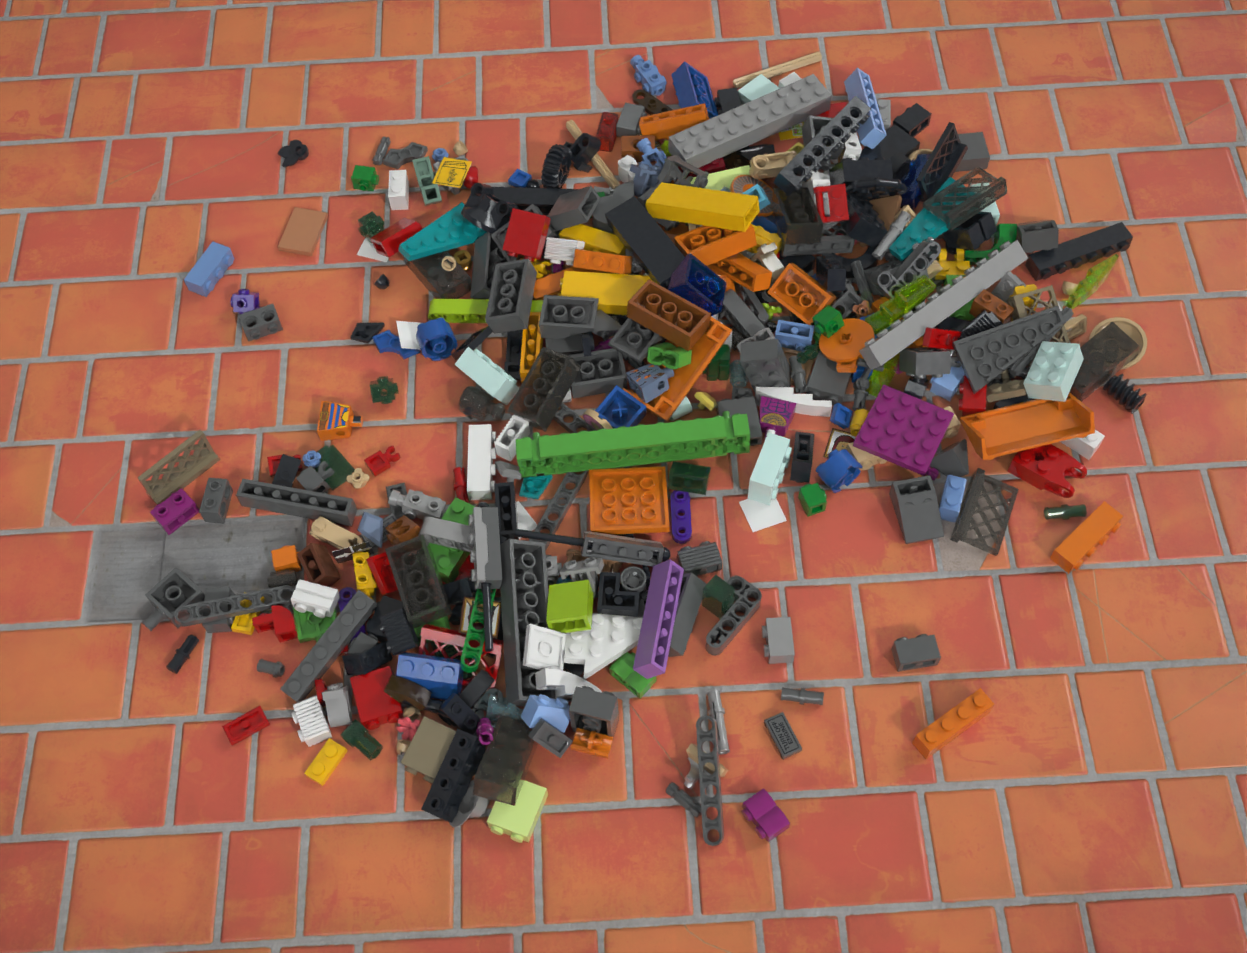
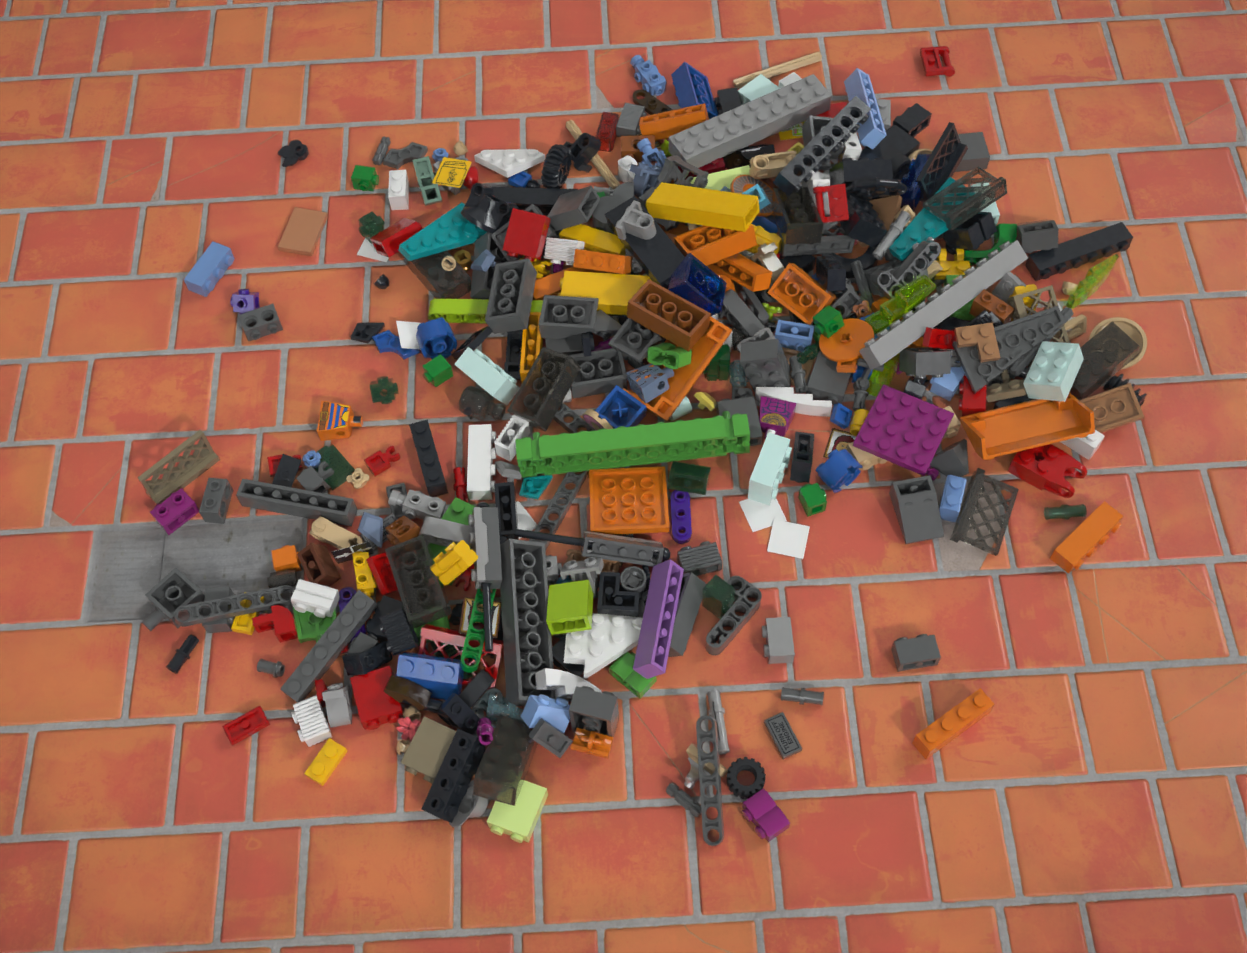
(357, 736): clear green piece -> none
(428, 458): none -> black brick
(437, 371): none -> green brick
(454, 562): none -> yellow brick
(459, 589): black pin -> none
(484, 261): none -> sand blue piece
(509, 161): none -> white plate
(544, 648): white plate -> none
(636, 223): none -> light grey pin
(749, 765): none -> black tyre
(788, 538): none -> white sticker
(932, 63): none -> red plate
(983, 337): none -> medium nougat plate
(1114, 408): none -> medium nougat tile

